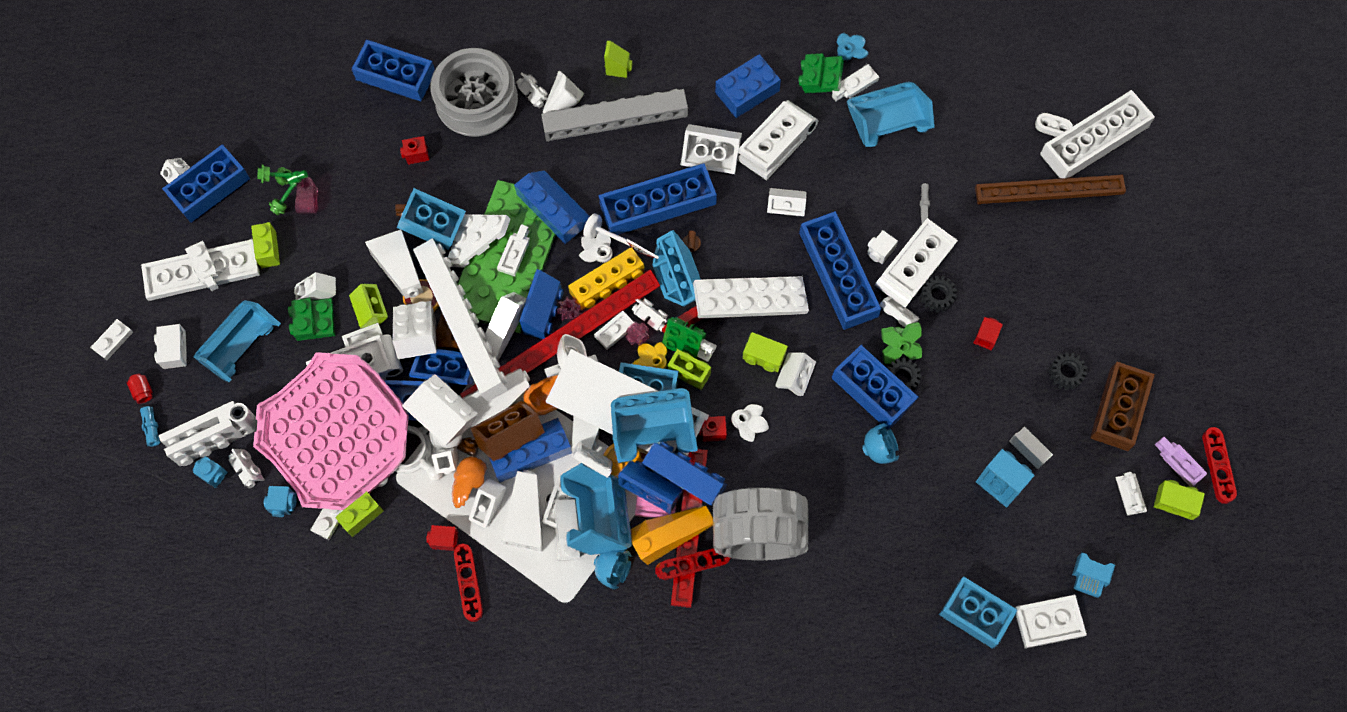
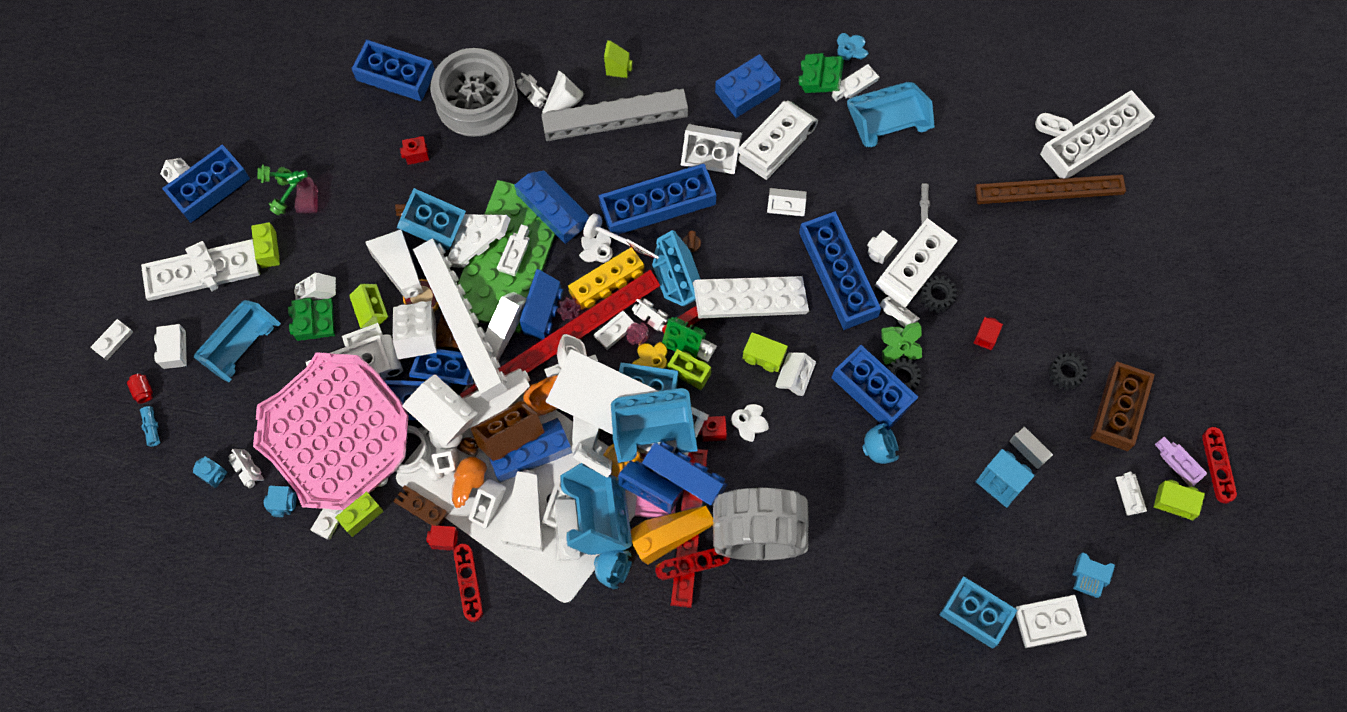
(208, 433): white hinge -> none
(421, 507): none -> reddish brown hinge

